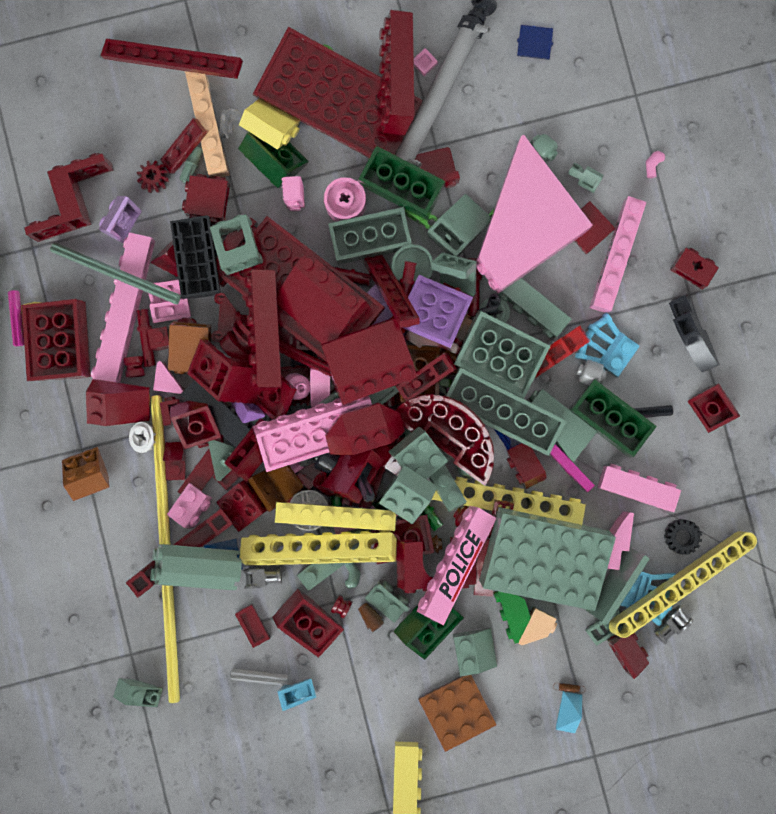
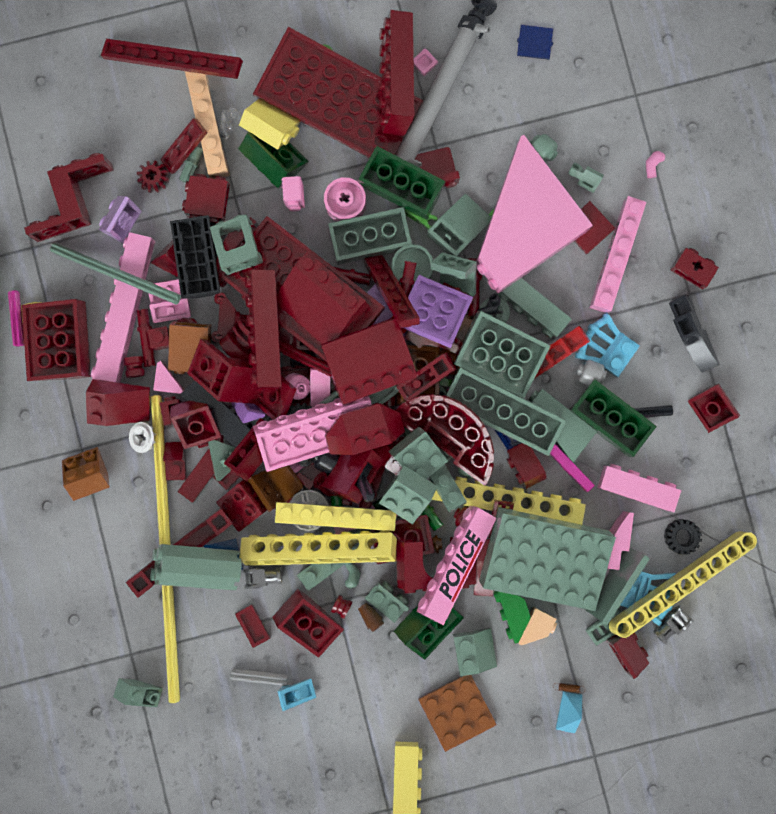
(189, 506): bright pink bracket -> none

